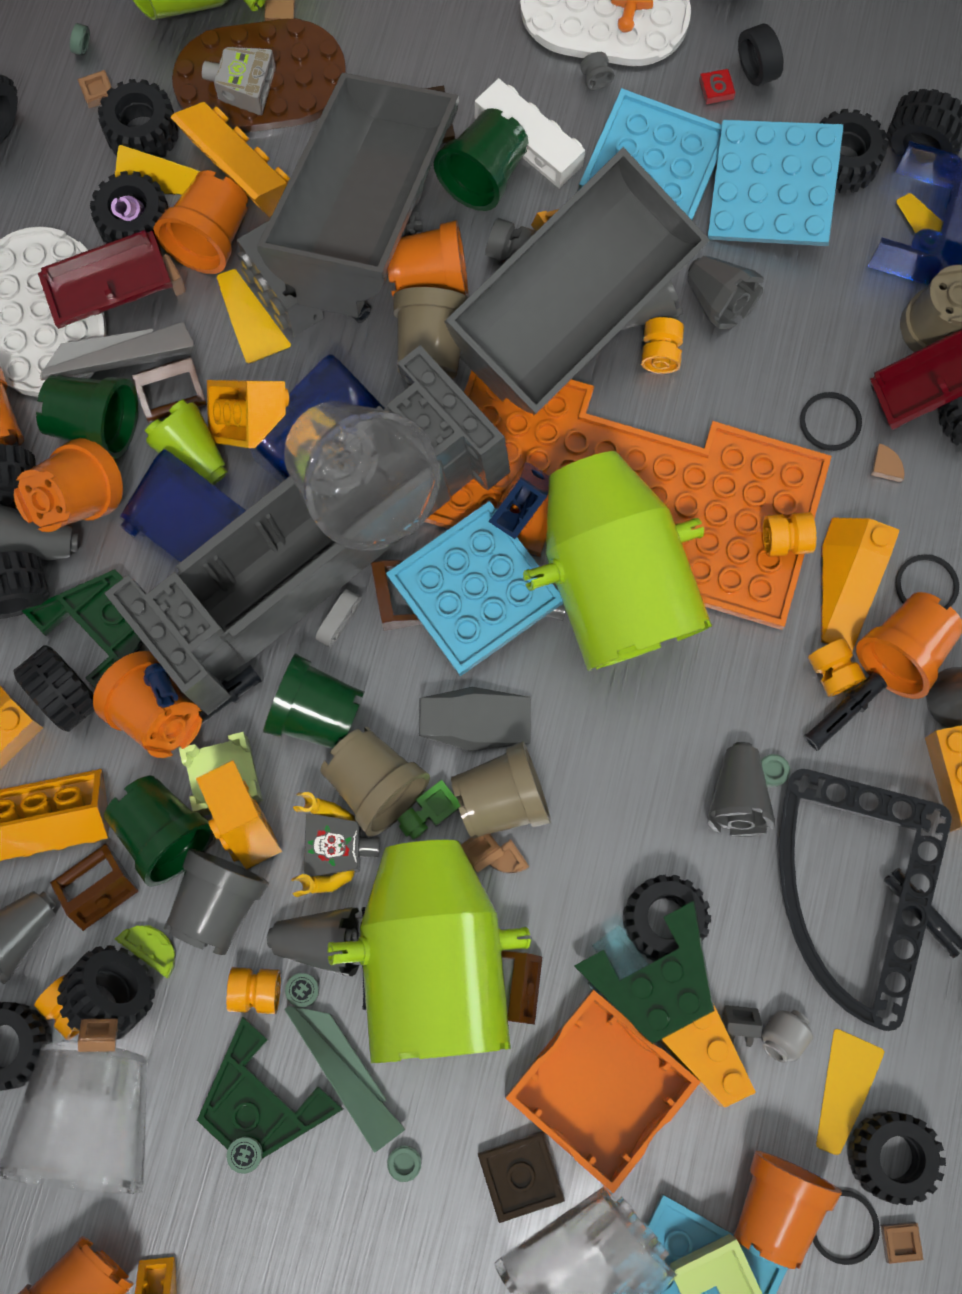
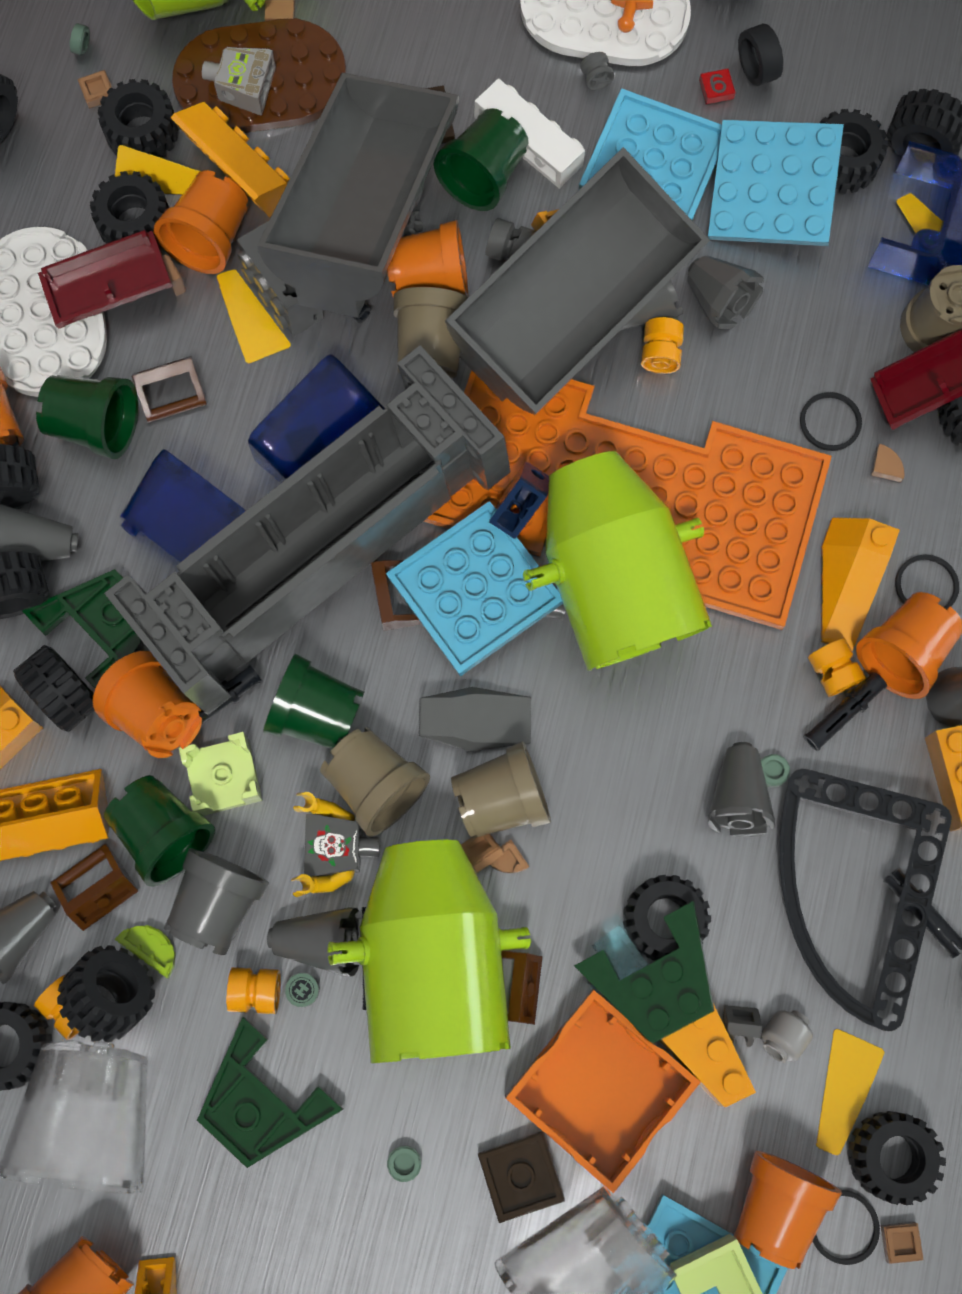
(70, 486): orange piece -> none
(97, 1035): medium nougat tile -> none
(118, 351): light grey wedge -> none
(127, 208): lavender pin -> none
(159, 681): dark blue pin -> none
(189, 440): lime cone -> none
(237, 817): light orange wedge -> none
(244, 410): light orange slope -> none
(244, 1155): sand green tile -> none
(338, 618): light grey beam -> none
(347, 1075): sand green wedge -> none
(377, 485): clear cone -> none
(436, 804): bright green plate -> none
(791, 534): light orange wheel -> none

